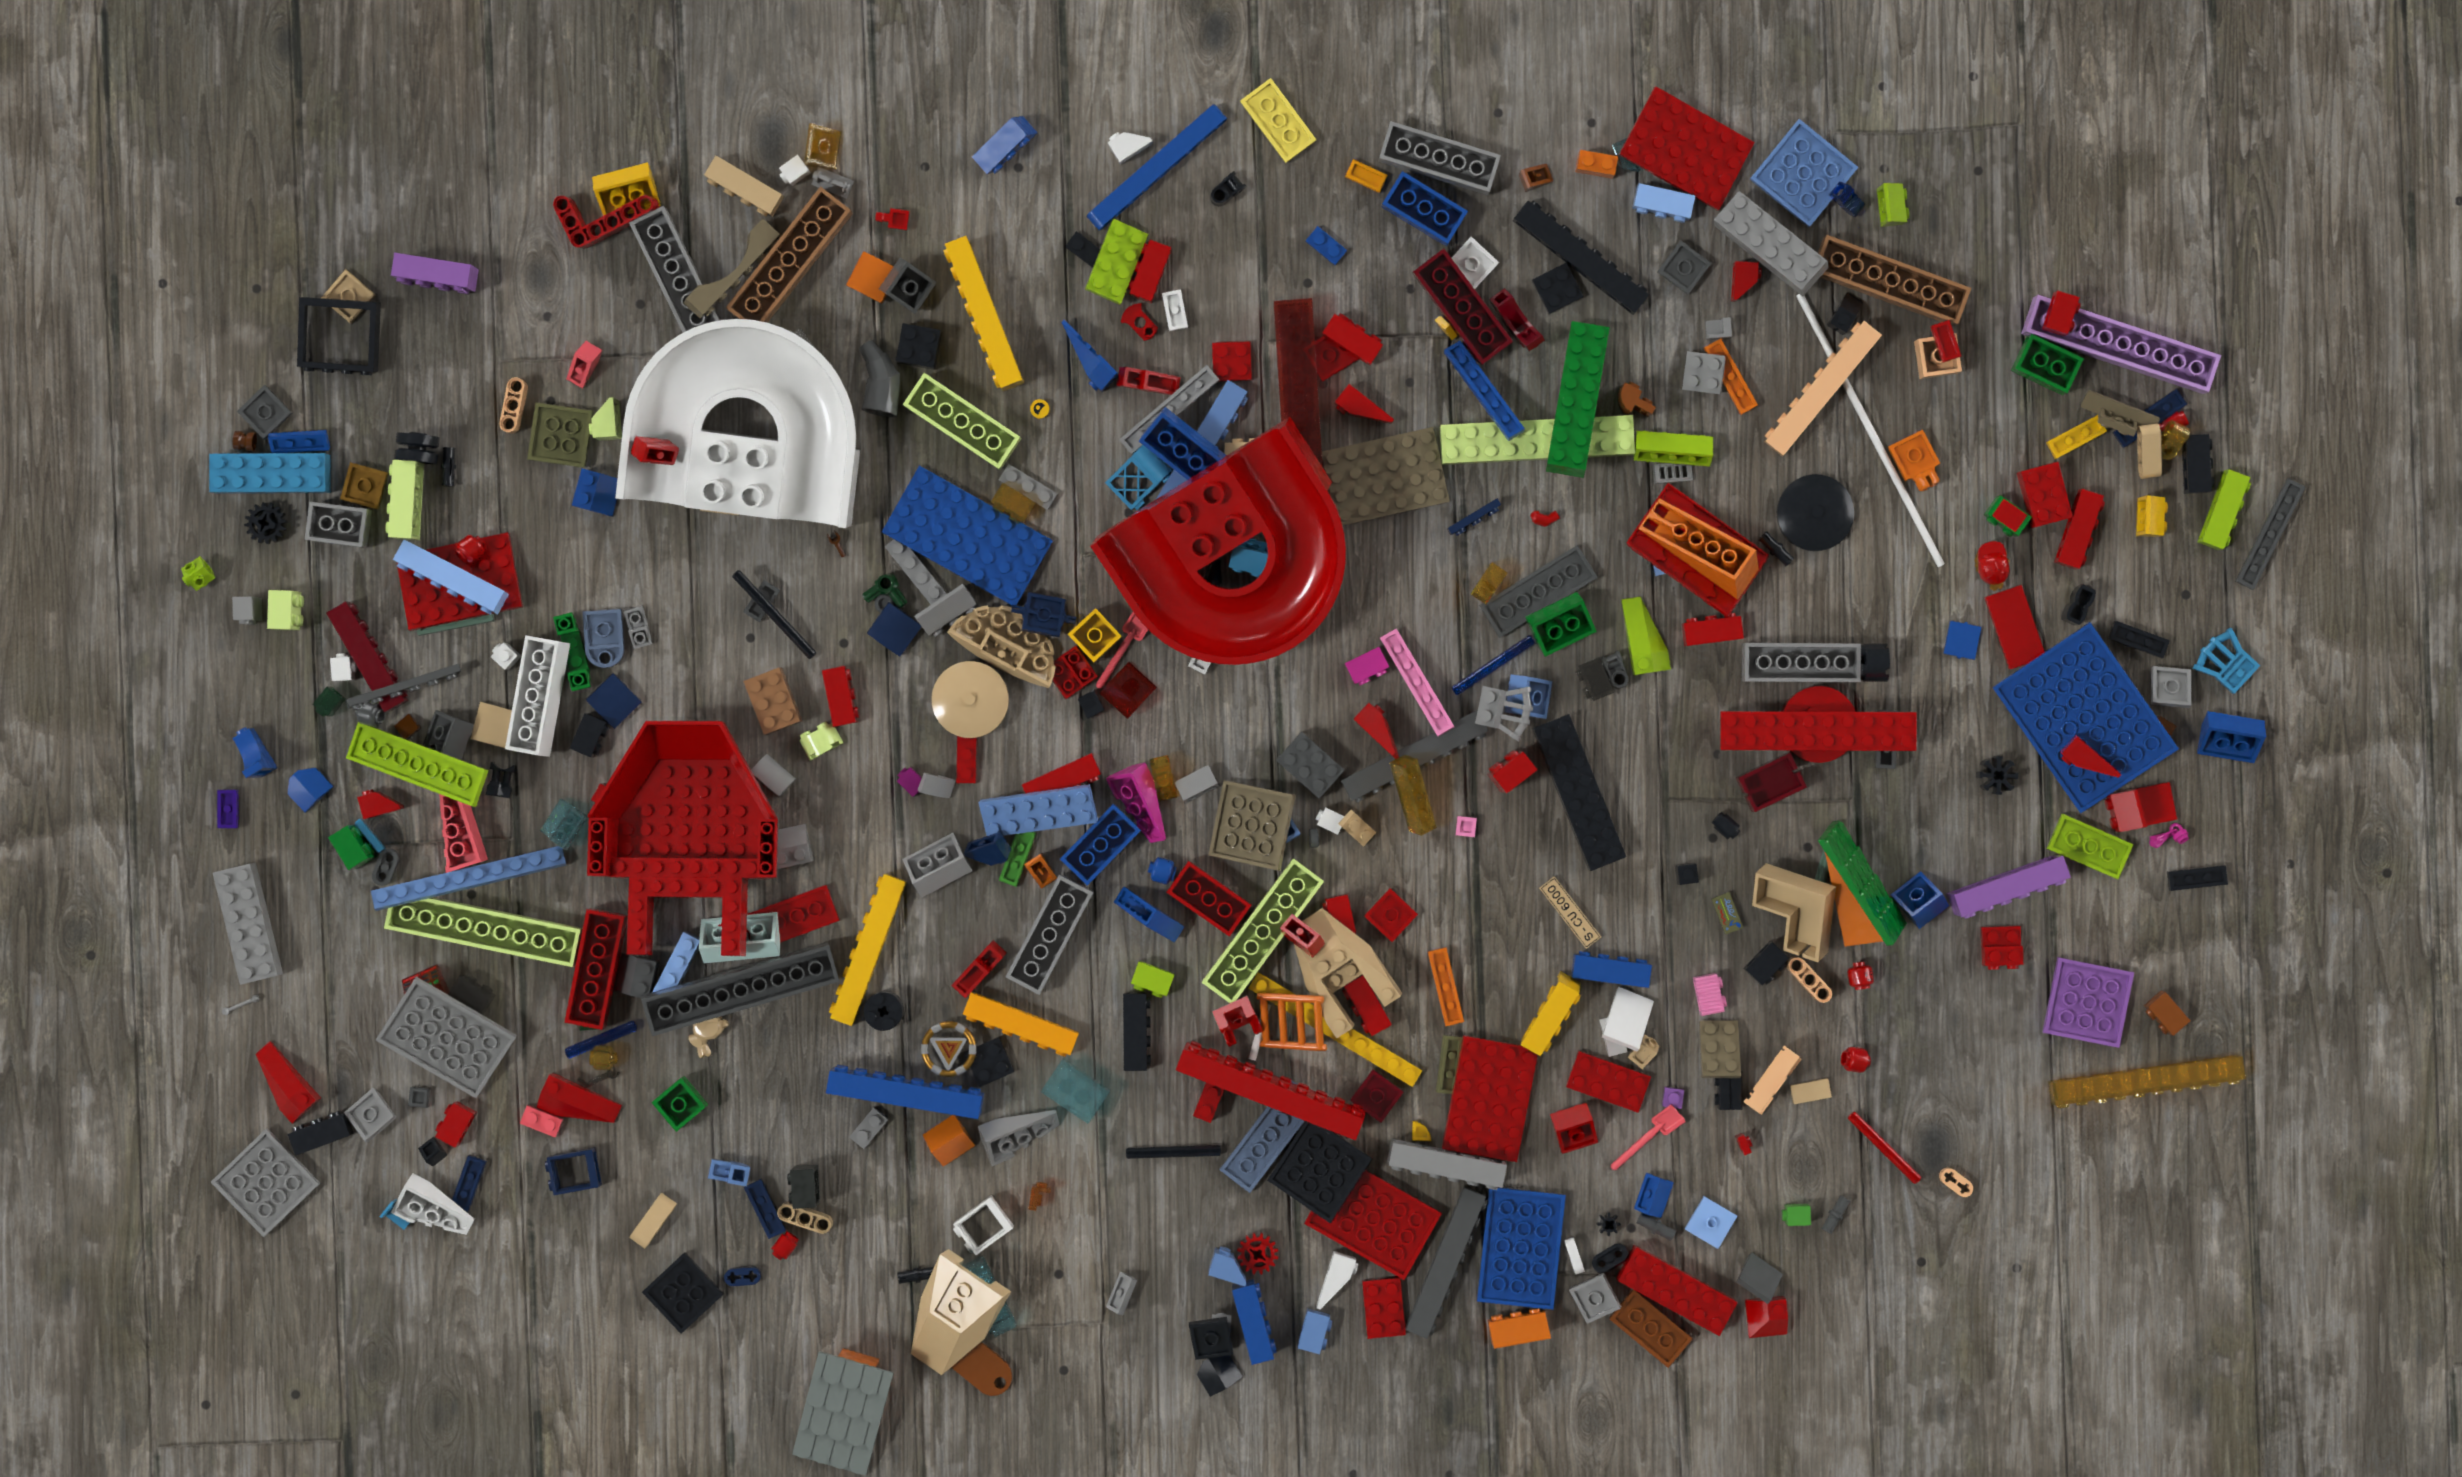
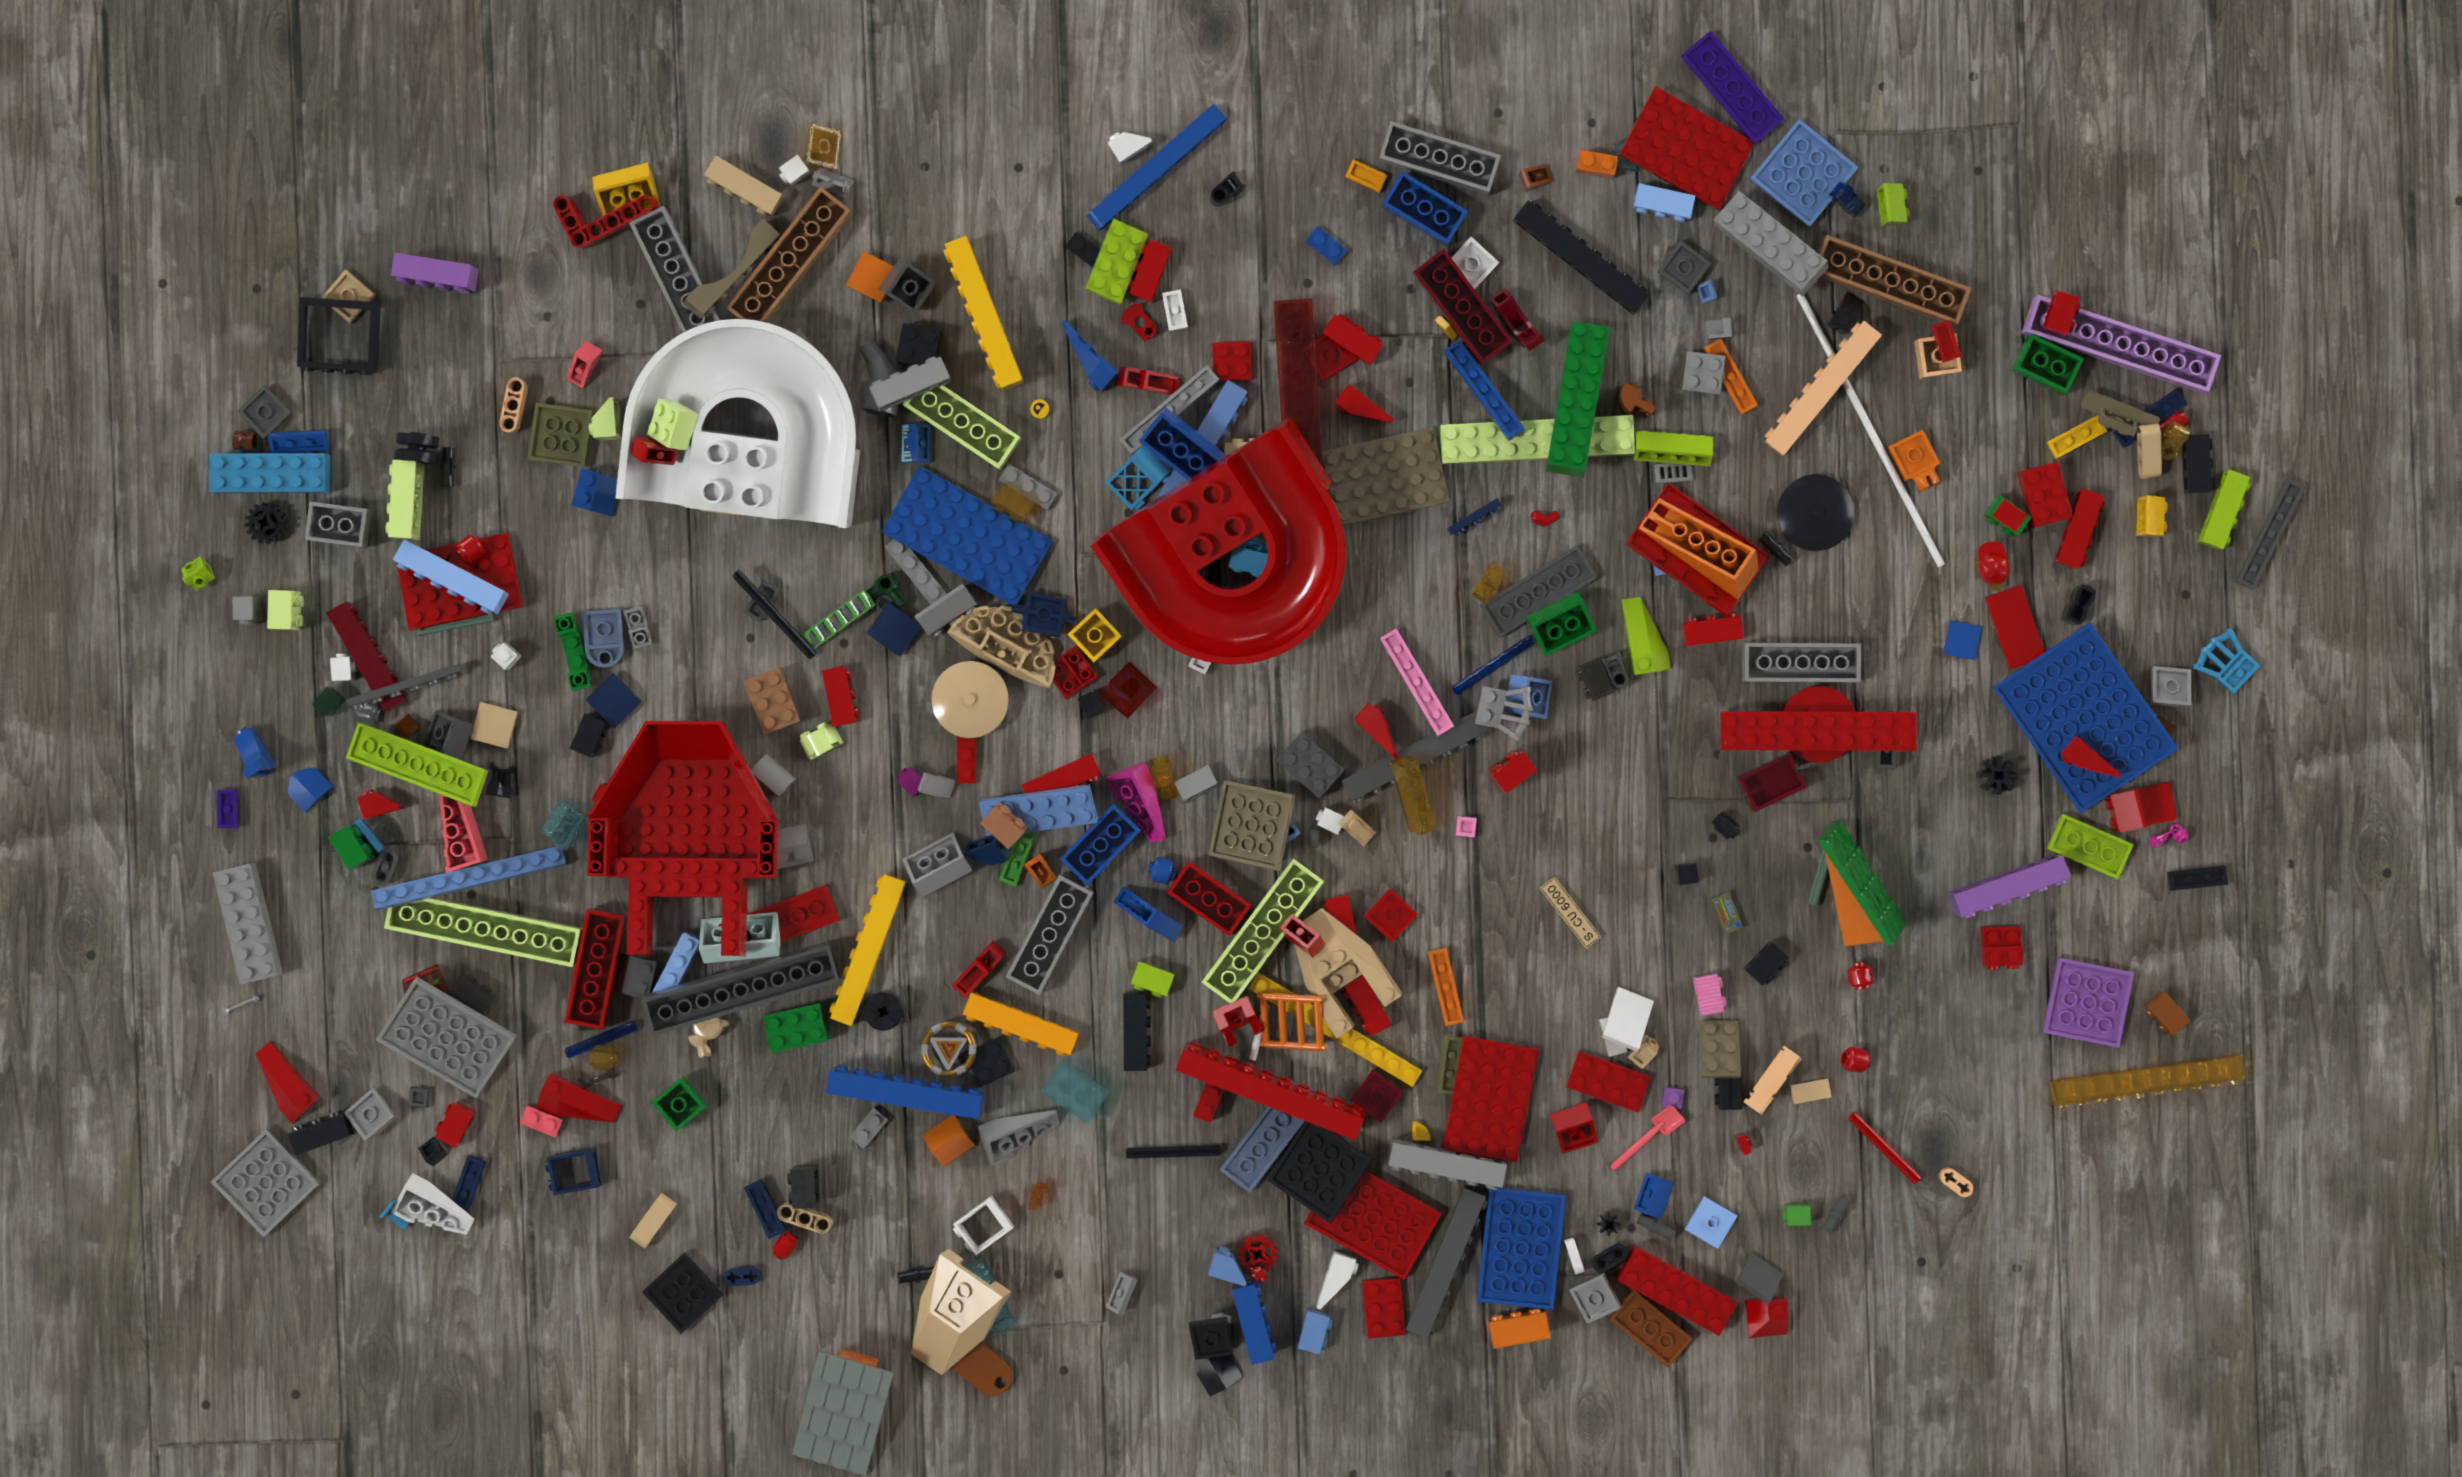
(364, 486): pearl gold plate -> none
(537, 696): white brick -> none
(672, 424): none -> yellowish green brick
(730, 1172): medium blue brick -> none
(796, 1027): none -> green brick
(835, 541): reddish brown hand -> none
(839, 619): none -> tile
(896, 219): red plate -> none
(909, 384): none -> light grey brick
(916, 443): none -> blue panel
(1003, 825): none -> nougat brick
(1004, 144): wedge -> none
(1135, 630): coral piece -> none
(1258, 1275): none -> red plate
(1278, 120): light yellow plate -> none
(1366, 666): dark pink brick -> none
(1551, 1014): yellow wedge -> none
(1557, 288): black plate -> none
(1579, 792): black brick -> none
(1611, 970): blue brick -> none
(1707, 291): none -> medium blue slope
(1732, 87): none -> dark purple plate
(1744, 277): red slope -> none
(1804, 903): tan piece -> none
(1817, 983): light nougat beam -> none
(1875, 662): black brick -> none
(1920, 900): blue slope -> none
(2138, 639): black plate -> none
(2231, 737): blue slope -> none

